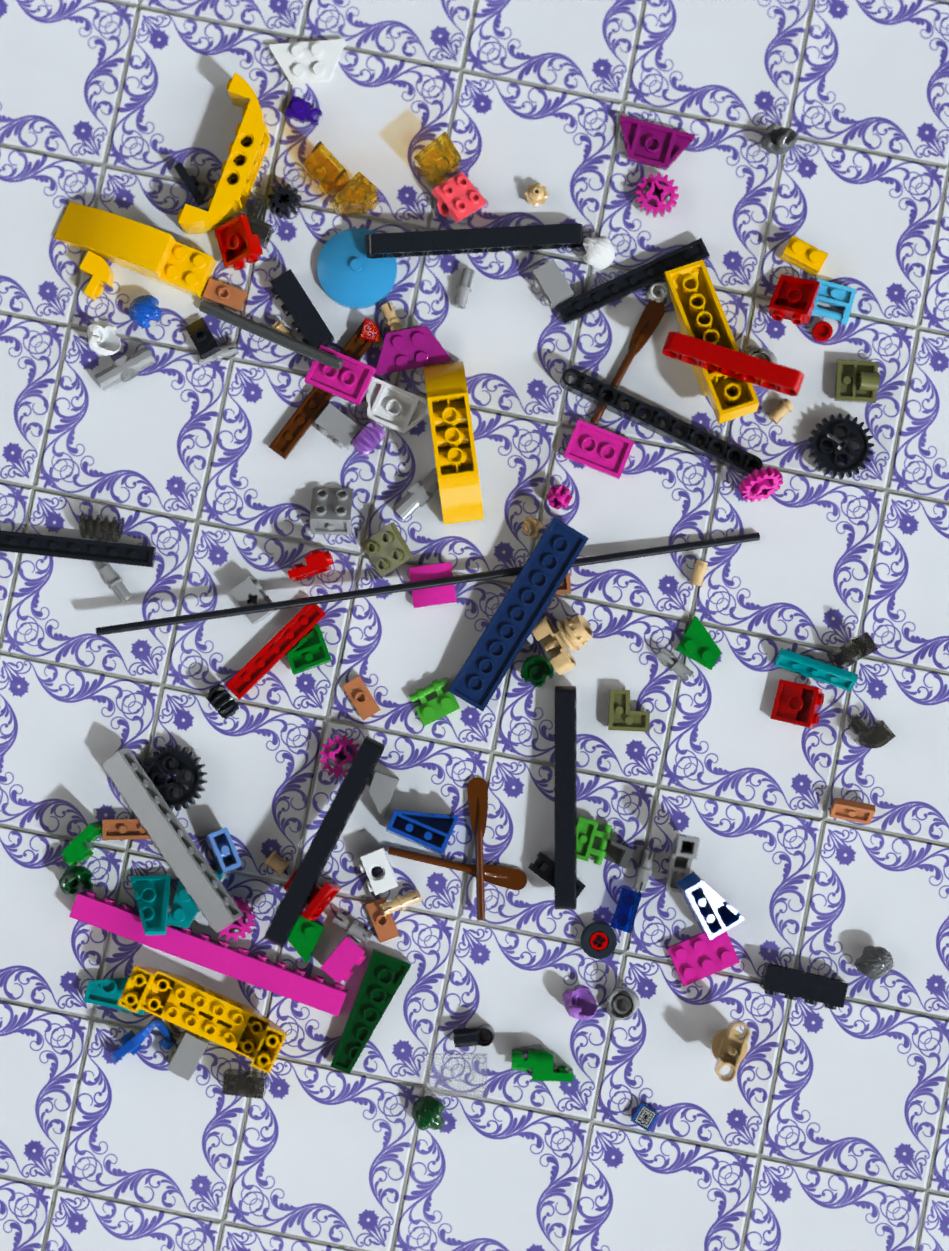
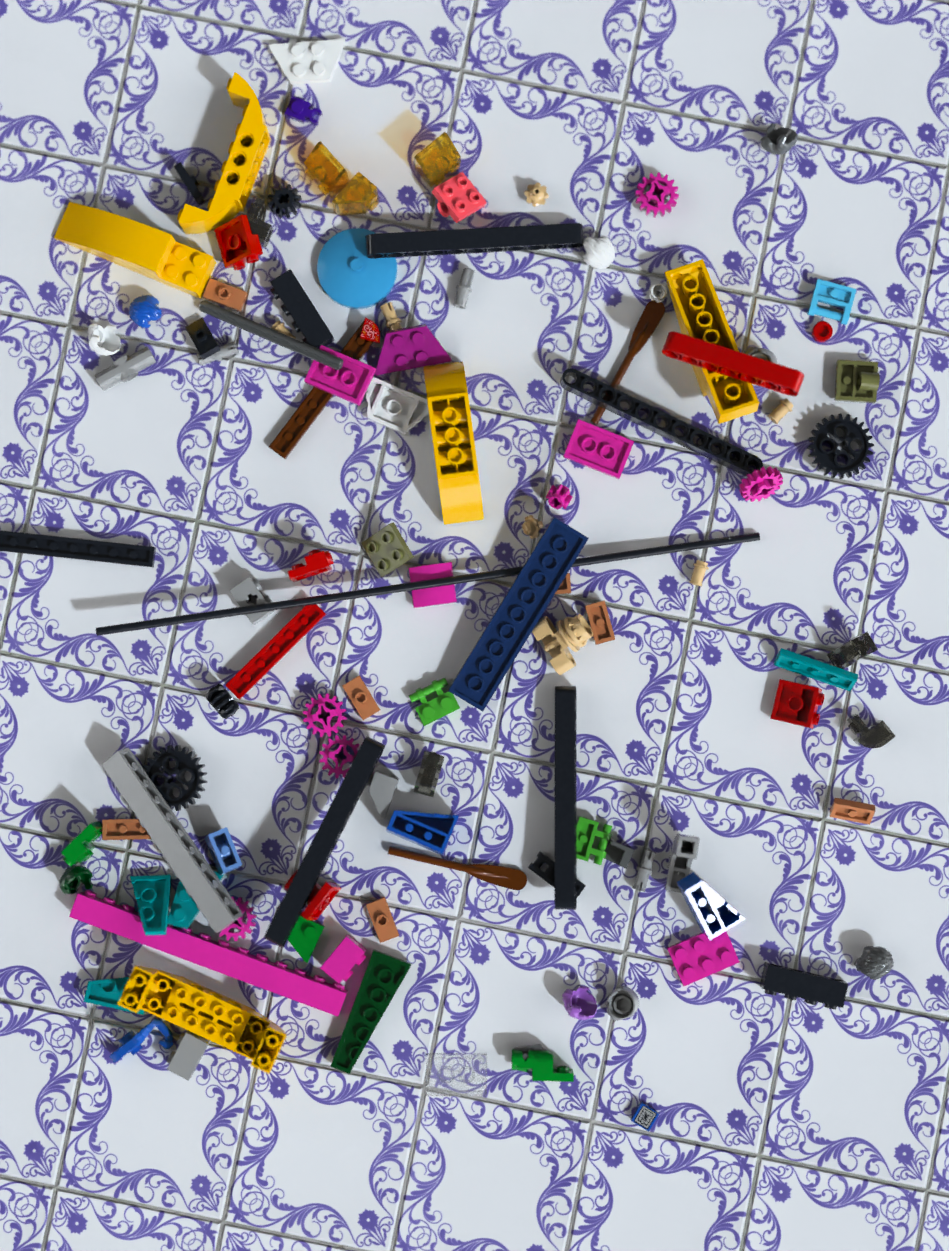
(99, 271): yellow brick -> none
(100, 528): clear smoke piece -> none
(115, 583): light grey axle -> none
(244, 1083): clear smoke brick -> none
(277, 863): tan bush -> none
(309, 652): green wing -> none
(316, 717): none -> dark pink gear
(331, 511): light grey bracket -> none
(337, 426): light grey brick -> none
(352, 928): light grey pin -> none
(368, 438): medium lavender gear -> none
(387, 880): white brick -> none
(400, 902): tan pin -> none
(417, 495): light grey piece -> none
(428, 1113): dark green hair -> none
(429, 773): none -> clear smoke brick
(470, 1036): black piece -> none
(478, 816): reddish brown piece -> none
(536, 670): dark green hair -> none
(552, 284): light grey brick -> none
(600, 622): none -> nougat plate
(608, 945): black bush -> none
(620, 715): olive plate -> none
(626, 910): clear blue plate -> none
(630, 282): black plate -> none
(653, 143): magenta wing -> none
(674, 664): light grey axle -> none
(699, 645): green wing -> none
(730, 1048): tan beam -> none
(793, 299): red plate -> none
(804, 256): yellow brick -> none

